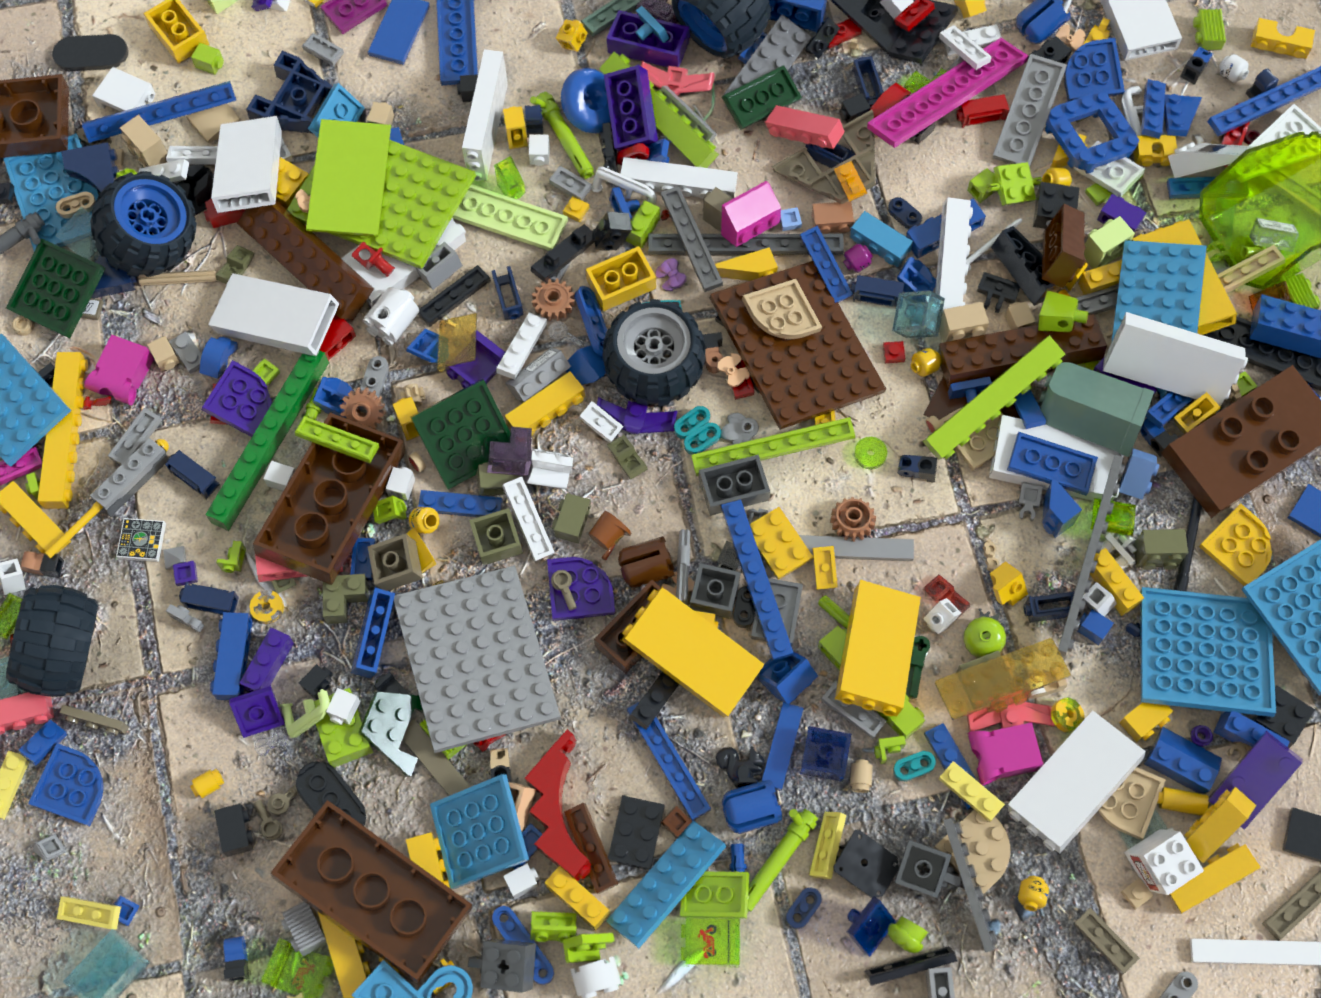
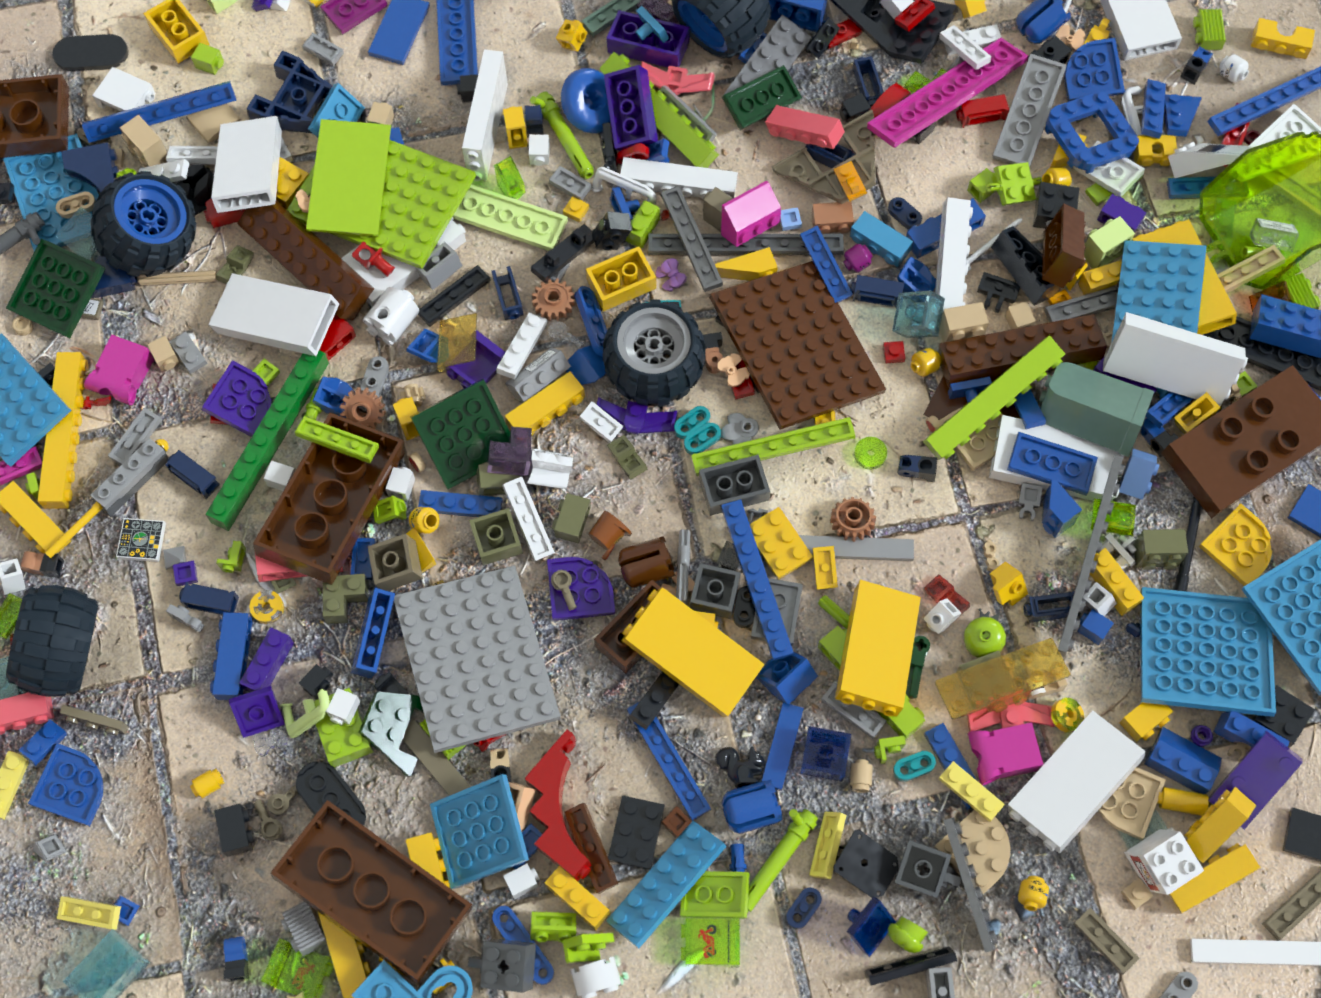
(215, 356): blue brick -> none
(782, 311): tan plate -> none
(1060, 313): lime torso -> none
(1263, 82): dark blue leg -> none

